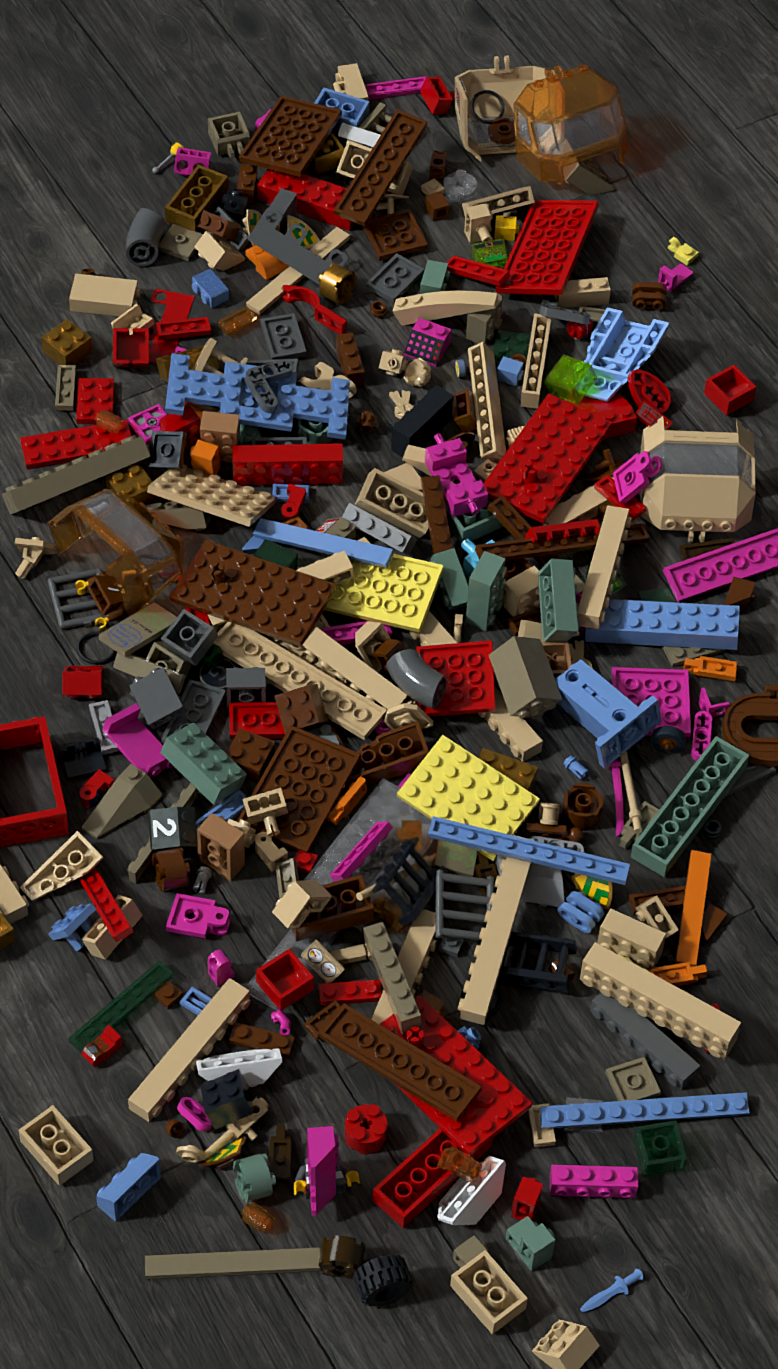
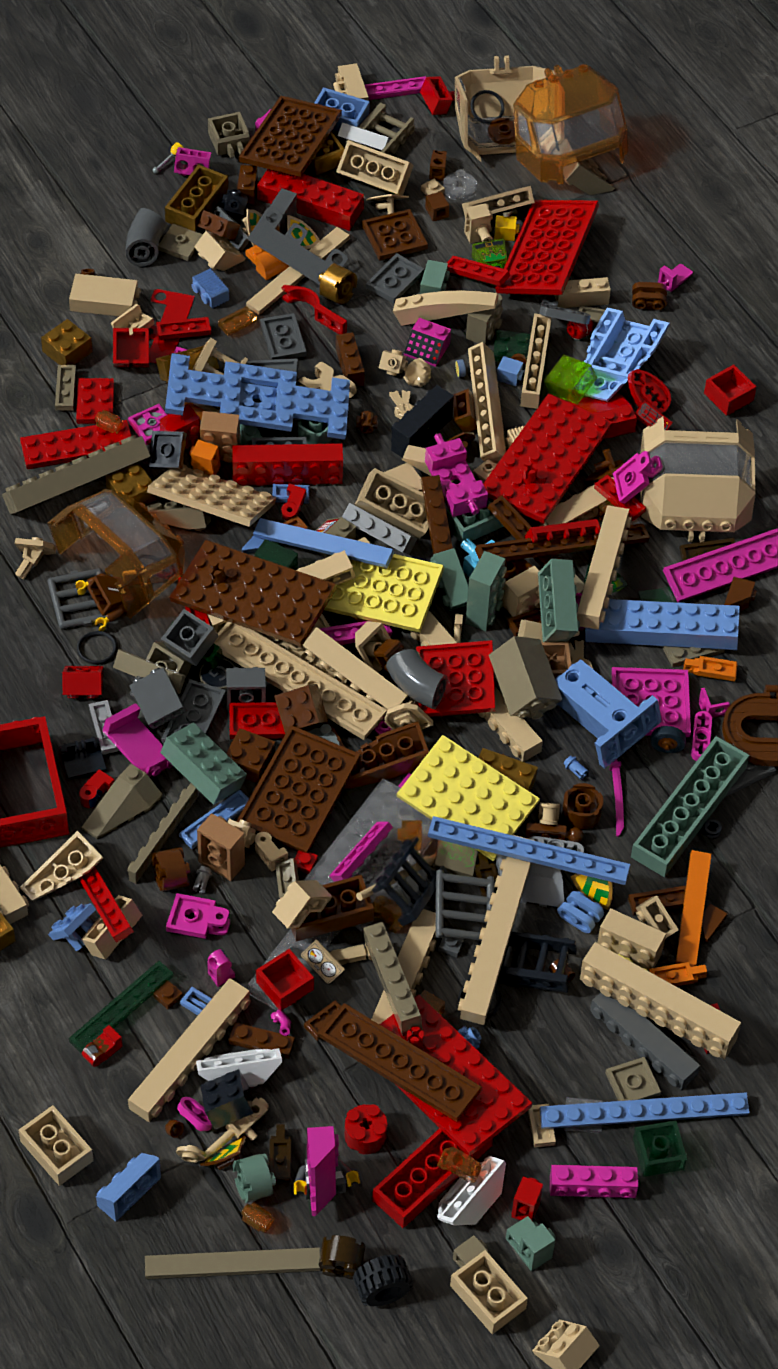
(138, 629): dark tan tile -> none
(172, 828): pearl dark grey slope -> none
(263, 379): dark grey beam -> none
(265, 808): tan brick -> none
(348, 801): orange hinge -> none
(350, 992): red plate -> none
(378, 309): reddish brown plate -> none
(380, 167): reddish brown plate -> none
(618, 1287): medium blue sword -> none
(634, 814): tan bar -> none
(648, 813): dark tan hinge -> none
(682, 252): light yellow plate -> none

